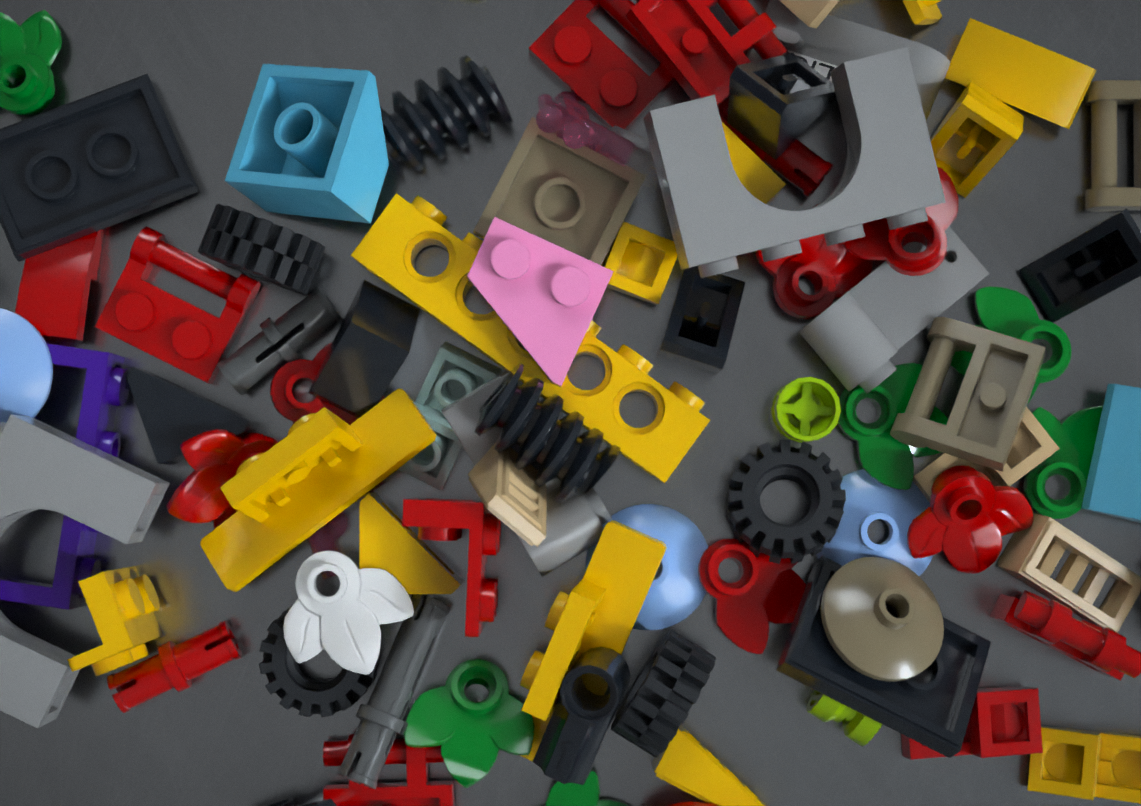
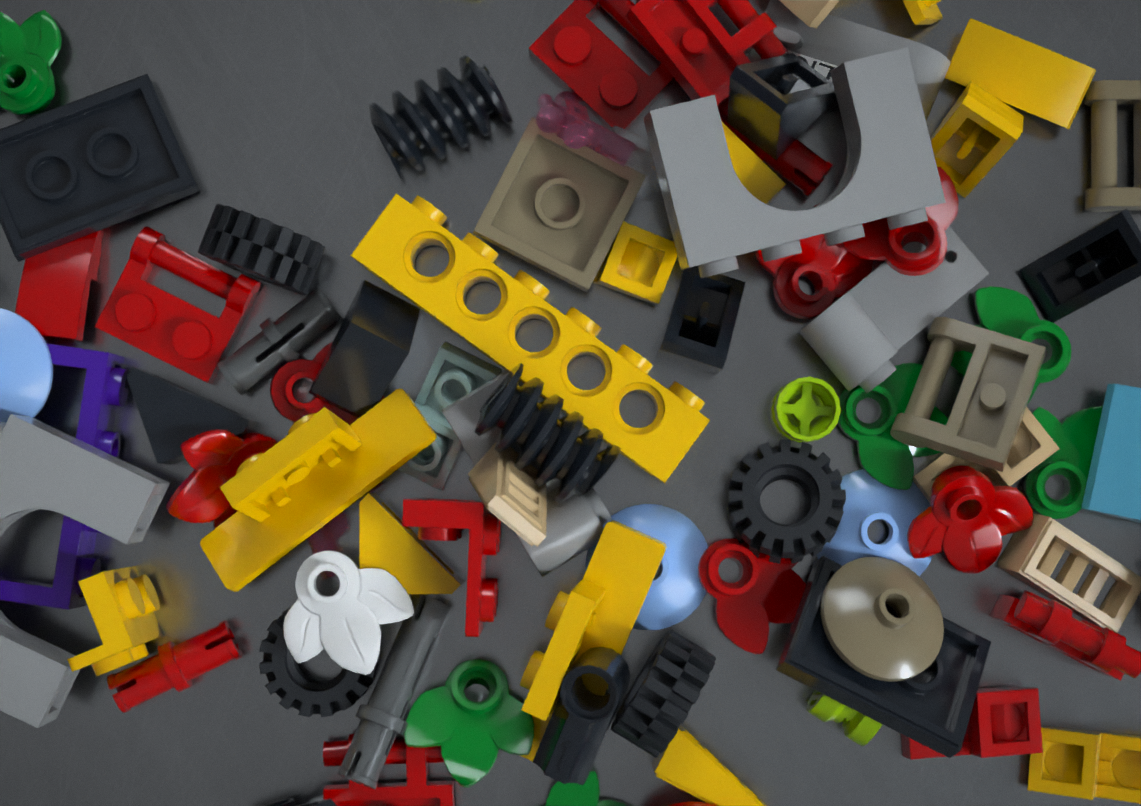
(312, 143): medium azure slope -> none
(539, 293): bright pink wing -> none

